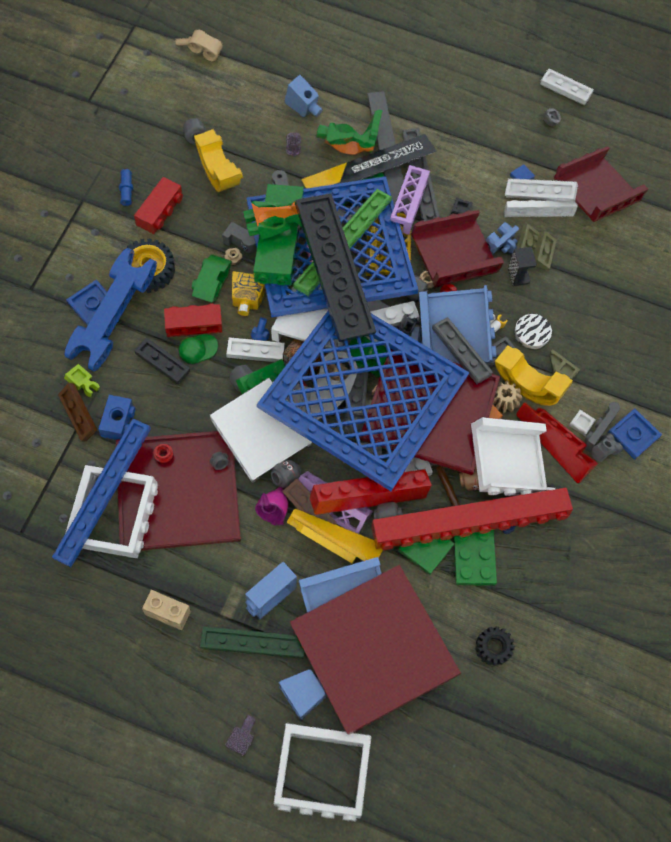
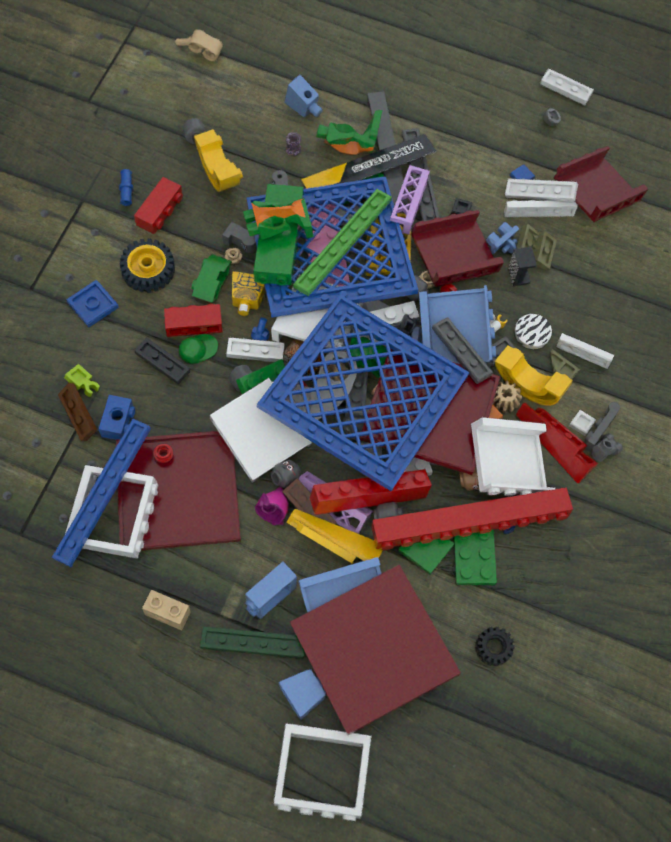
(96, 335): blue piece -> none
(219, 460): dark grey plate -> none
(240, 738): clear purple plate -> none
(335, 267): black plate -> none
(447, 486): reddish brown bar -> none
(585, 351): none -> white tile
(635, 433): blue tile -> none

